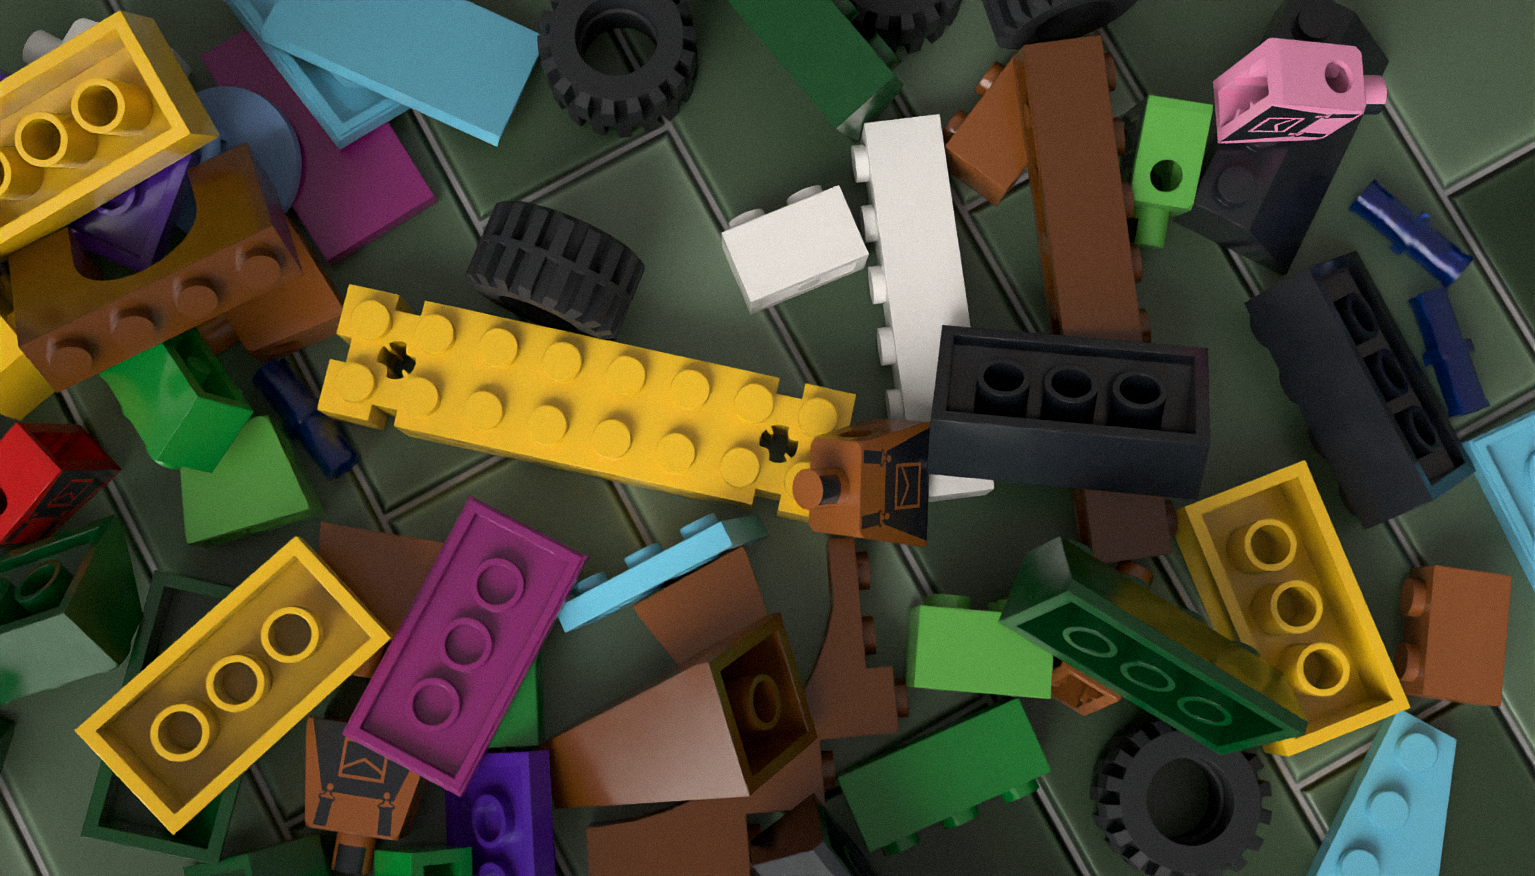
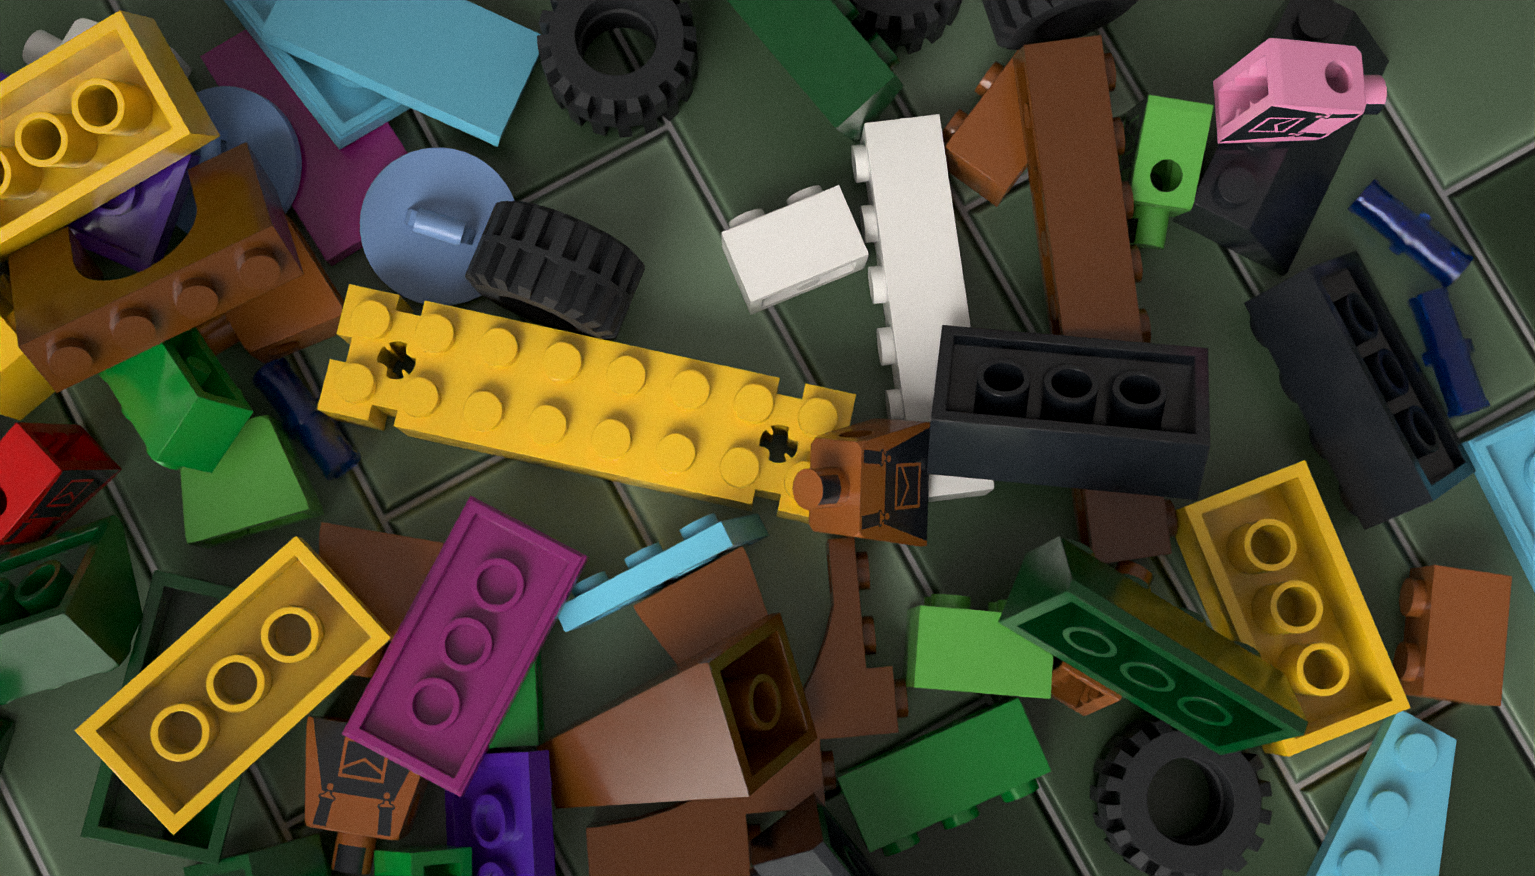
(427, 222): none -> medium blue shield

